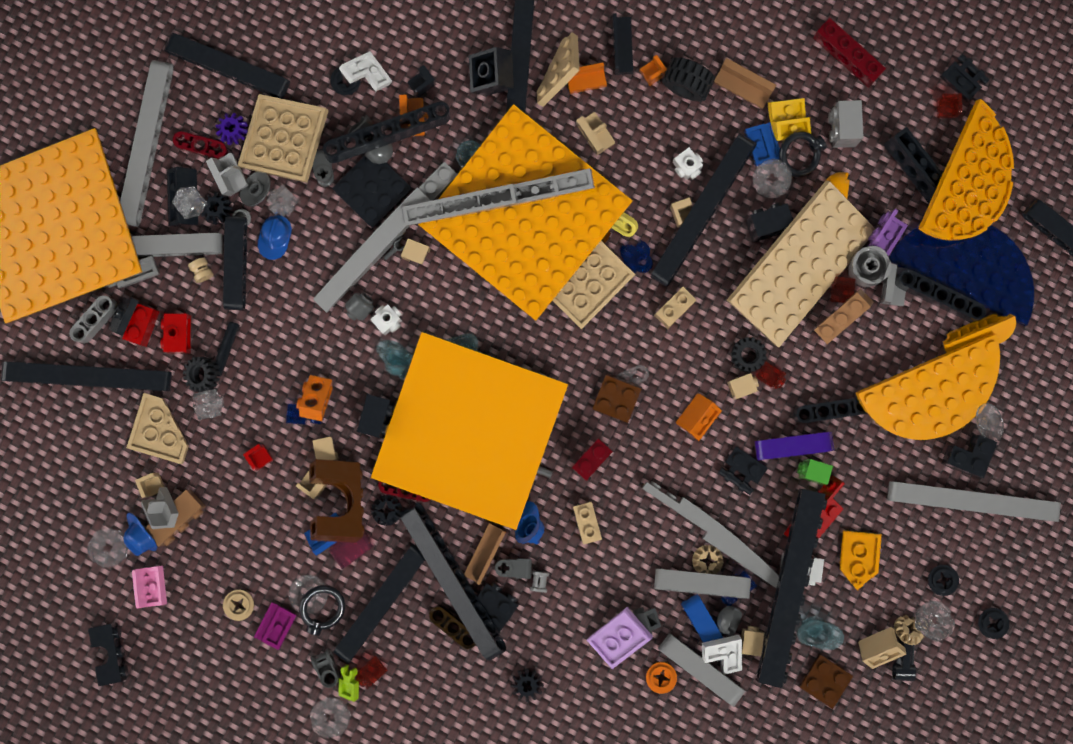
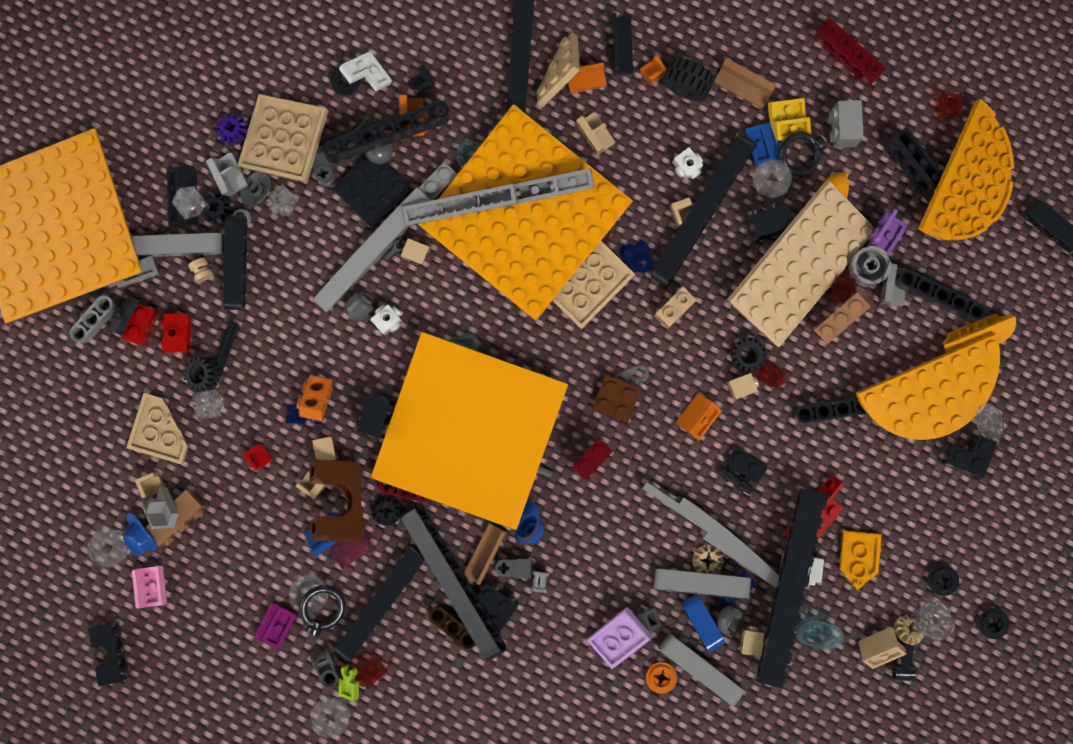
(86, 376): black beam -> none
(145, 141): light grey beam -> none
(186, 147): dark red beam -> none
(227, 66): black beam -> none
(230, 606): tan gear -> none
(274, 237): blue piece -> none
(395, 357): clear light blue piece -> none
(491, 71): black brick -> none
(520, 686): black gear -> none
(587, 523): tan brick -> none
(623, 228): light yellow plate -> none
(724, 649): white plate -> none
(794, 446): dark purple beam -> none
(814, 471): bright green brick -> none
(826, 681): reddish brown plate -> none
(961, 81): black plate -> none
(974, 501): light grey beam -> none
(980, 267): clear blue plate -> none

